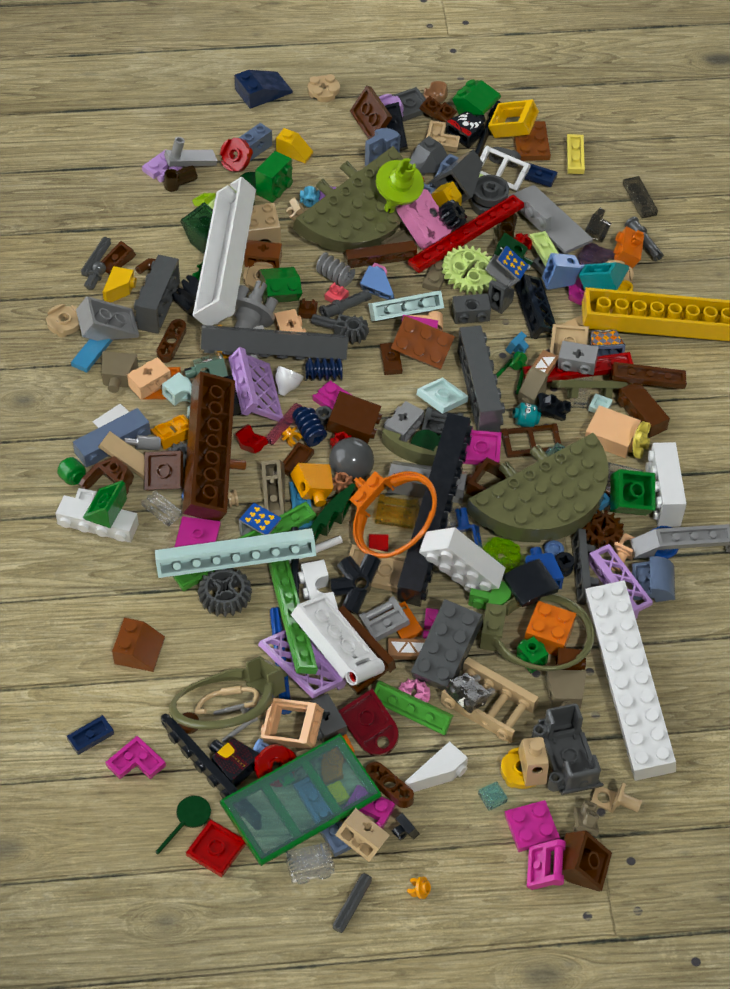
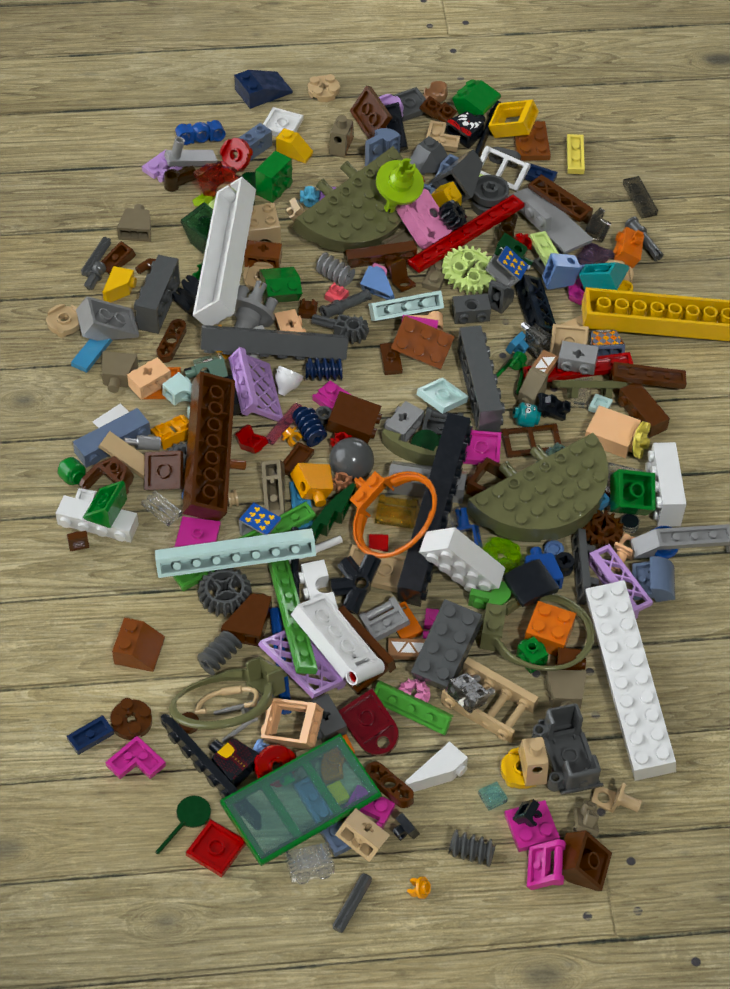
(78, 540): none -> reddish brown plate
(129, 708): none -> reddish brown plate
(135, 224): none -> dark tan torso
(207, 132): none -> blue piece
(217, 175): none -> clear red piece
(217, 651): none -> dark grey piece
(250, 619): none -> reddish brown slope
(282, 119): none -> white tile
(343, 129): none -> dark tan torso
(399, 274): none -> reddish brown bracket
(472, 848): none -> dark grey piece
(526, 812): none -> black tile
(536, 339): none -> clear smoke piece
(561, 199): none -> reddish brown fence
(631, 522): none -> black tile

